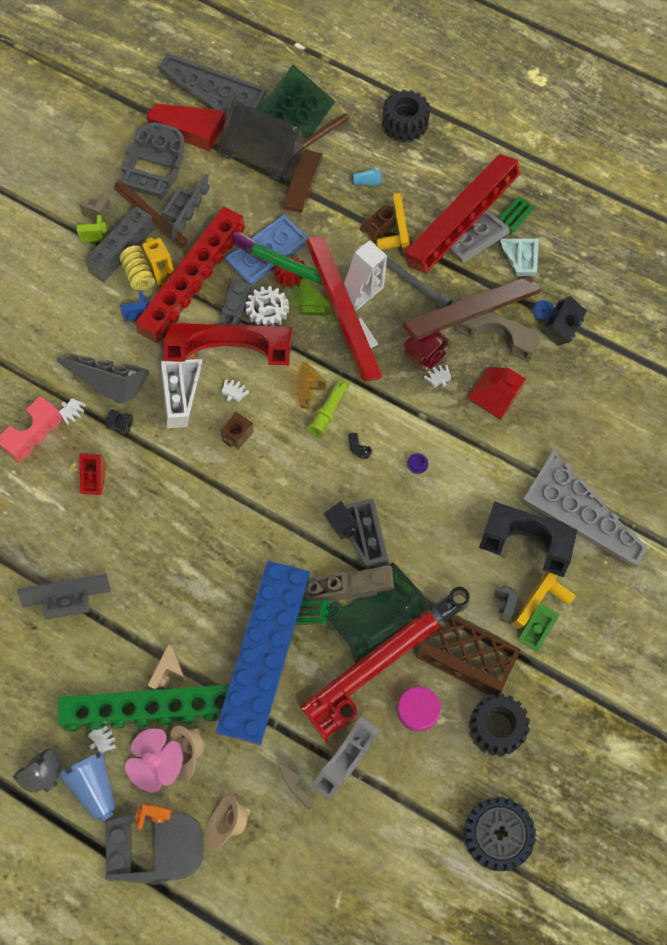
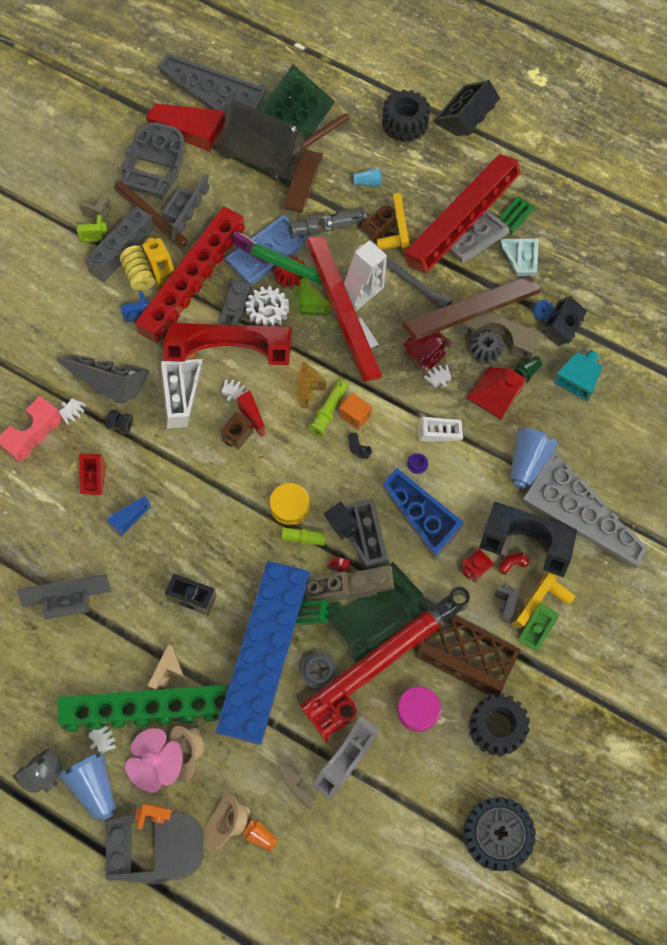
(128, 516): none -> blue slope
(190, 594): none -> black brick
(249, 409): none -> red slope
(259, 835): none -> orange cone
(289, 504): none -> yellow head
(303, 536): none -> lime pin
(309, 666): none -> dark grey gear
(339, 564): none -> red tile
(340, 219): none -> dark grey piece
(355, 411): none -> orange brick
(424, 514): none -> blue wedge
(429, 435): none -> white slope
(468, 108): none -> black slope
(476, 565): none -> red bracket
(491, 352): none -> dark grey gear
(513, 559): none -> red arm
(528, 368): none -> dark green cone
(530, 455): none -> medium blue cone
(580, 374): none -> teal torso

